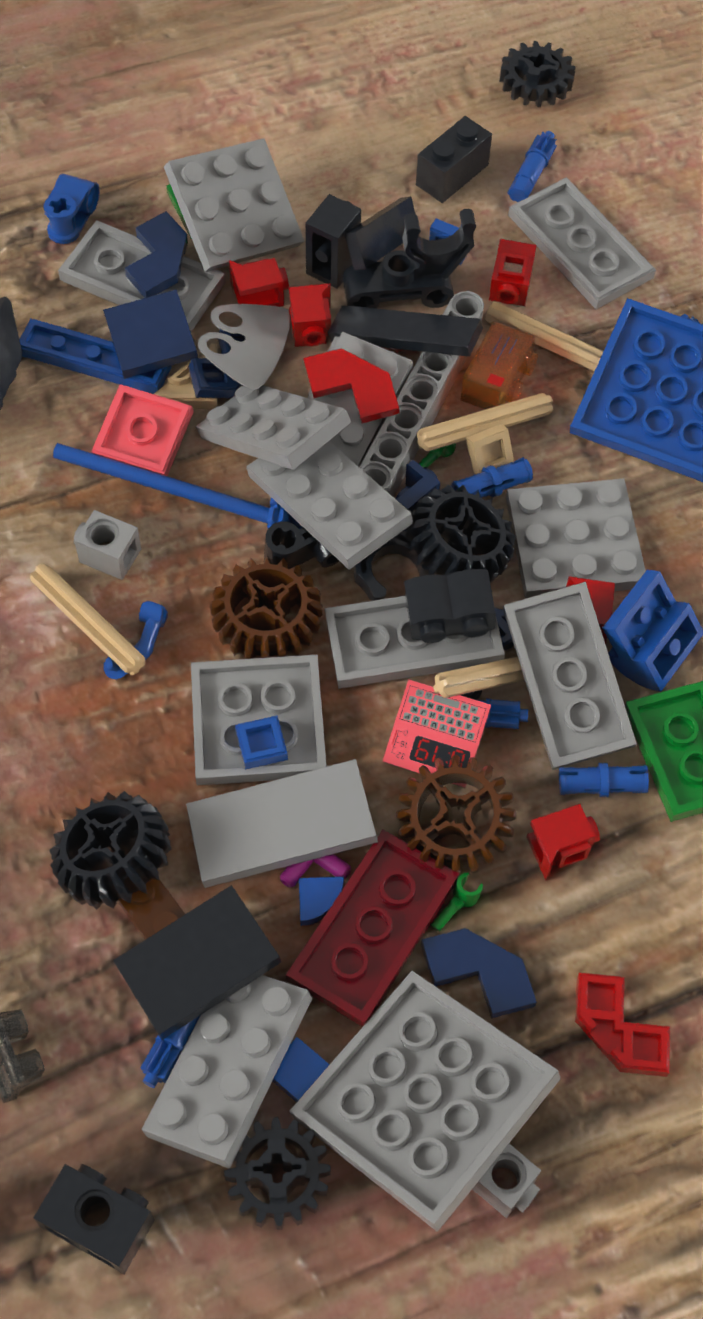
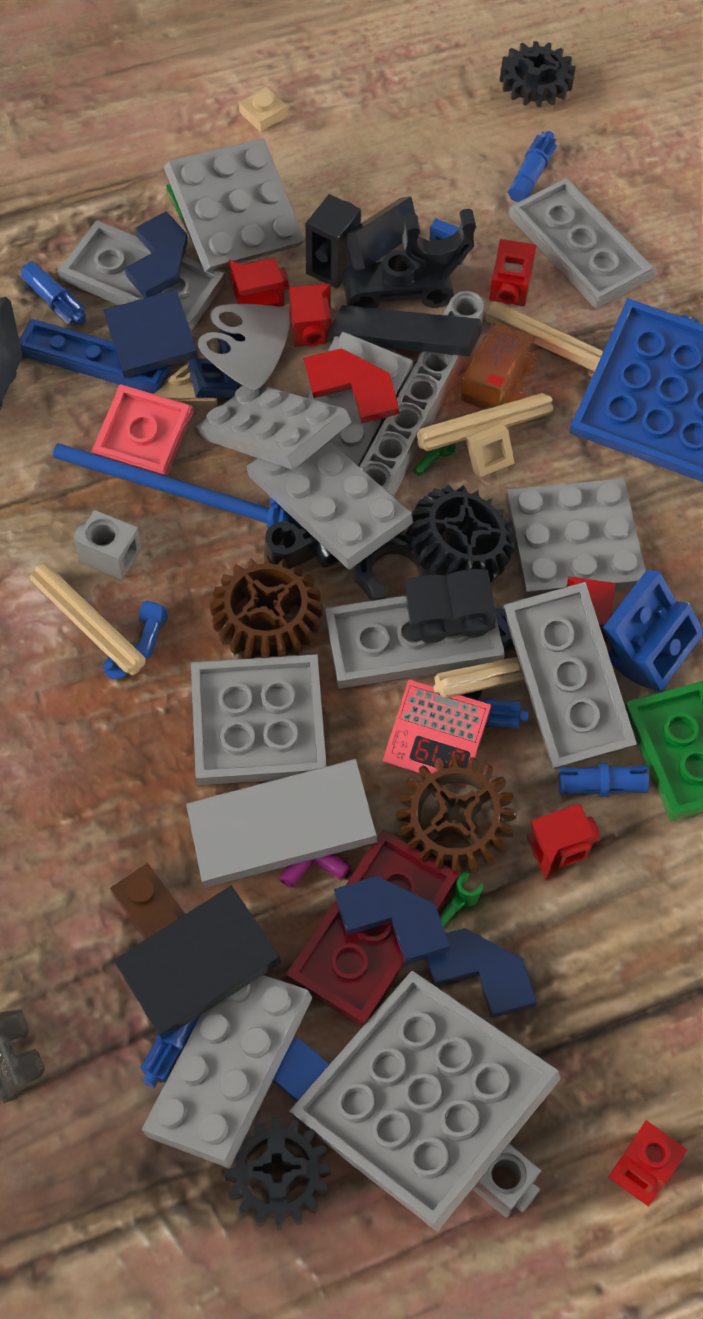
(59, 299): none -> blue piece
(70, 207): blue piece -> none
(95, 873): black gear -> none
(111, 1242): black brick -> none
(261, 742): blue tile -> none
(263, 109): none -> tan plate
(317, 897): blue tile -> none
(380, 902): none -> dark blue tile
(418, 484): dark blue bracket -> none
(453, 159): black brick -> none
(495, 480): blue pin -> none
(627, 1045): red tile -> none
(647, 1163): none -> red window

